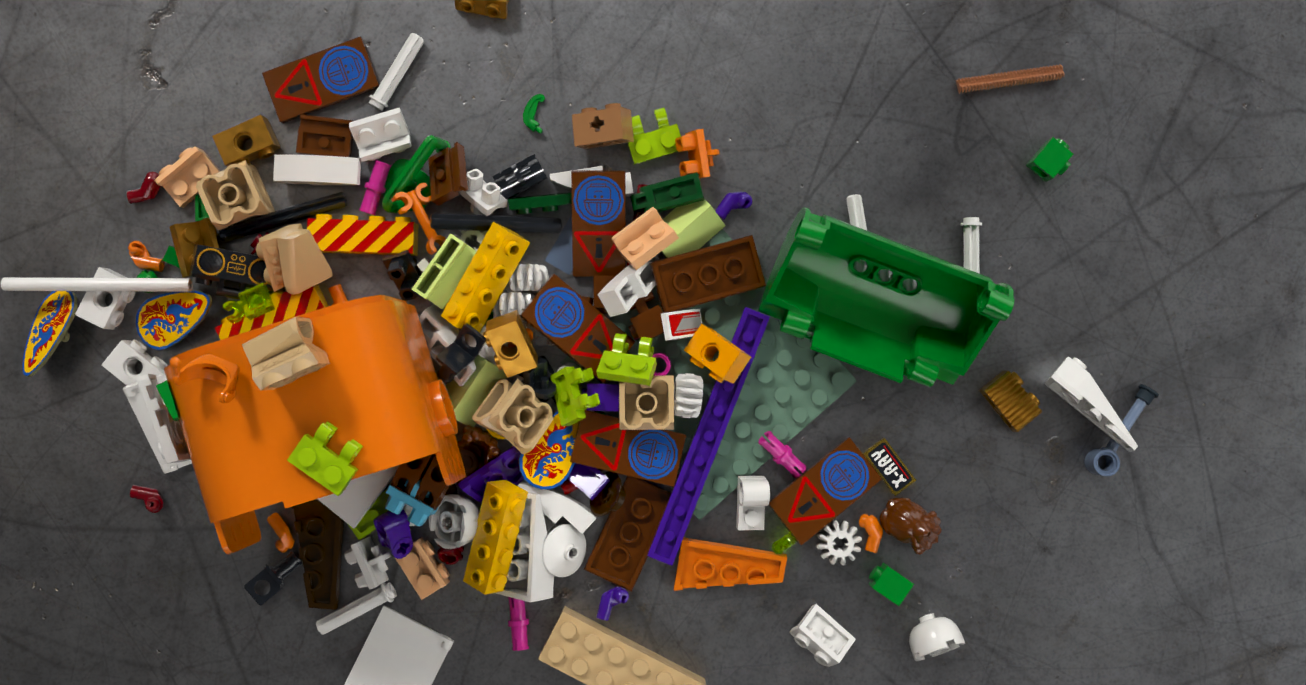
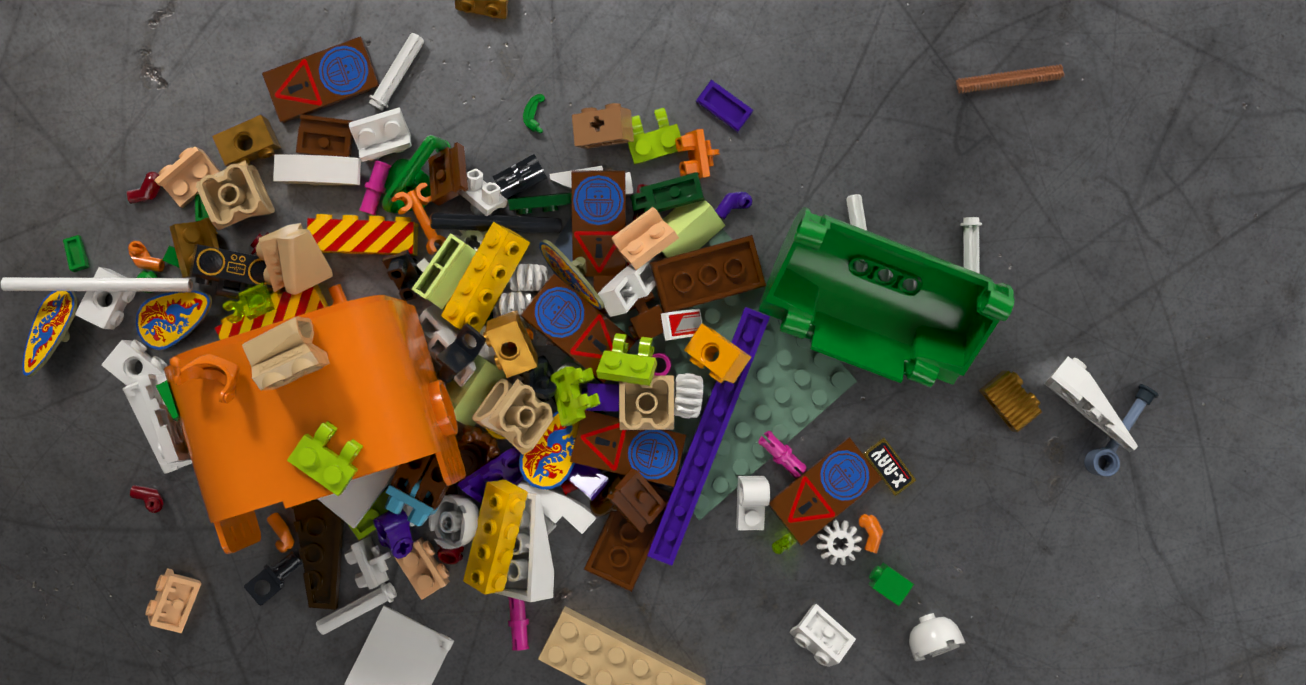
(75, 254): none -> green piece
(173, 601): none -> light nougat bracket
(283, 216): black axle -> none
(564, 550): white dish -> none
(570, 272): none -> shield
(609, 599): dark purple arm -> none
(637, 500): none -> reddish brown plate
(720, 564): orange wing -> none
(724, 106): none -> dark purple tile
(911, 524): reddish brown hair -> none
(1051, 159): green brick -> none

